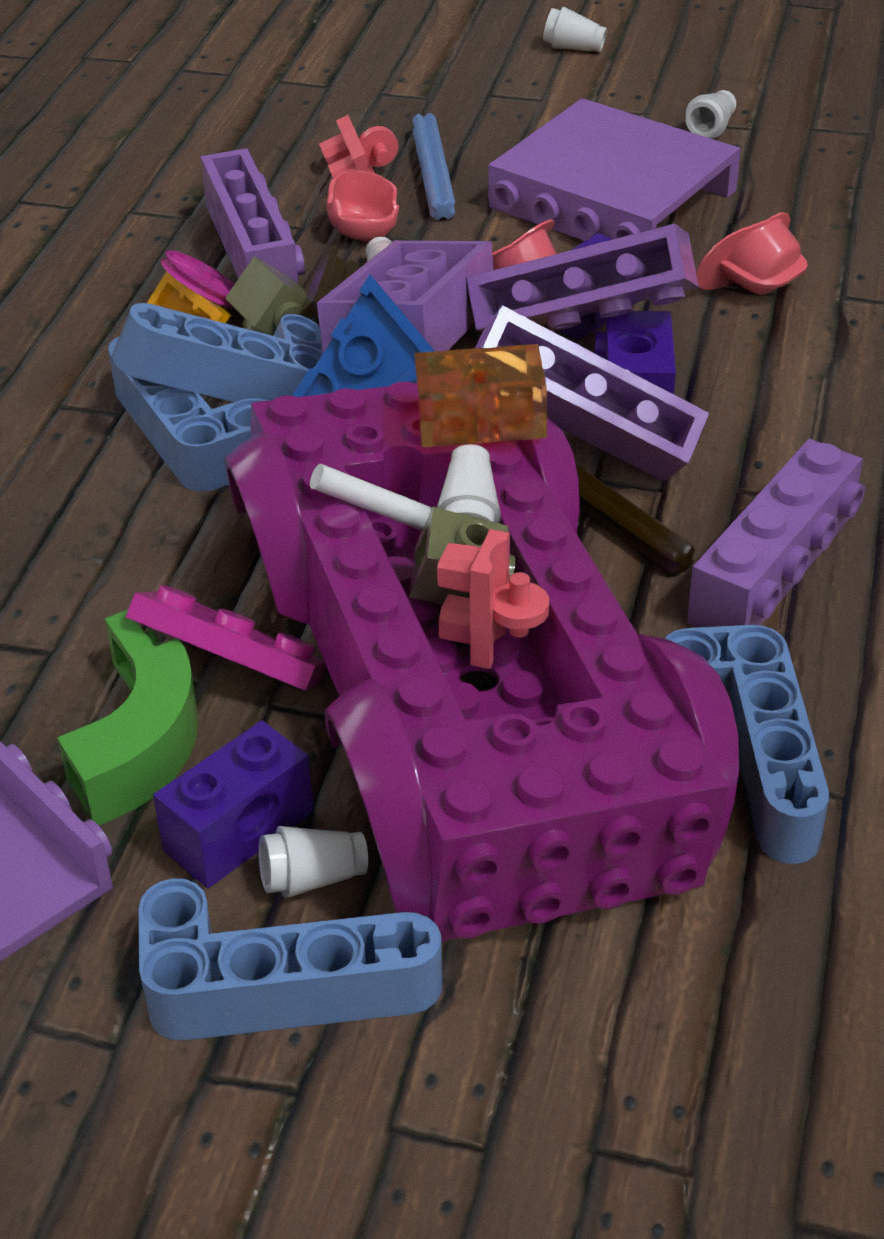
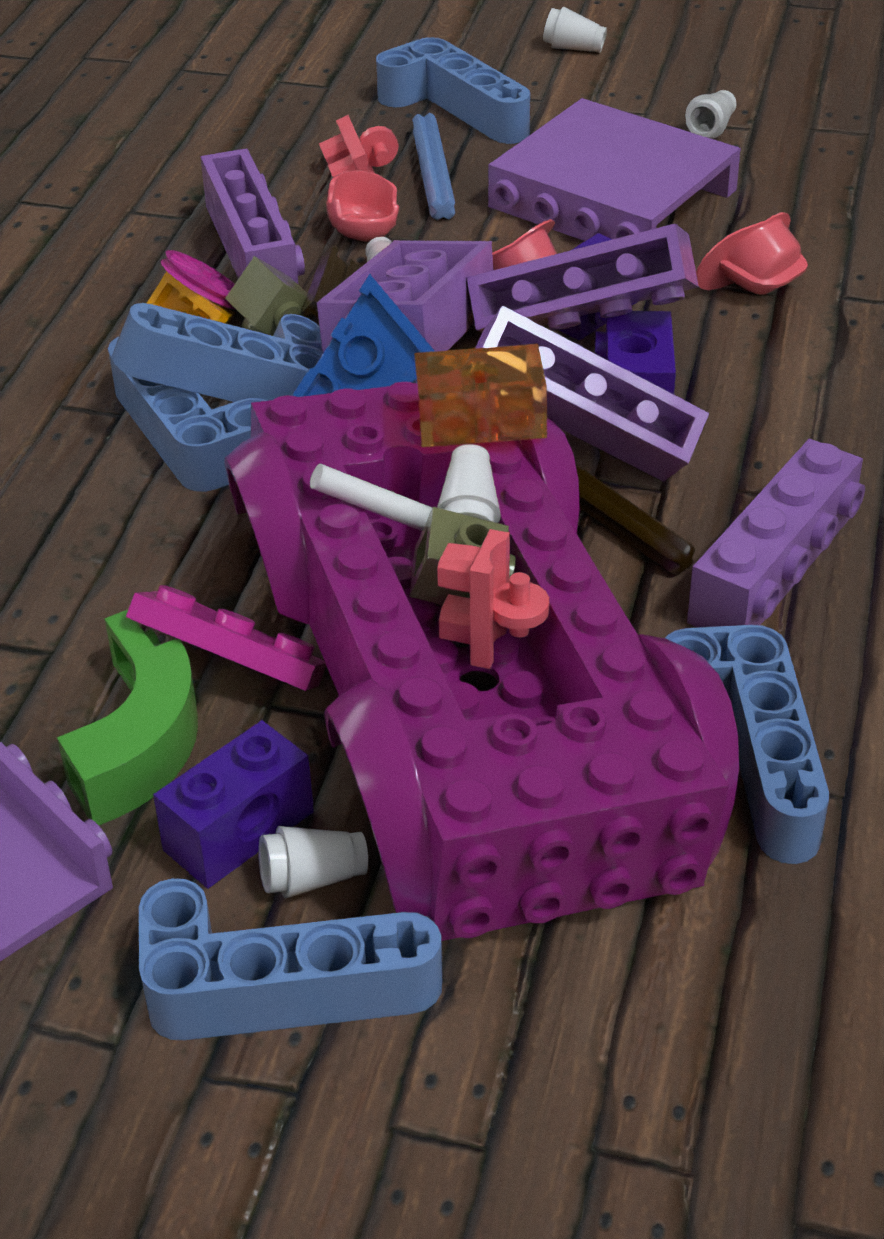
(456, 83): none -> medium blue beam

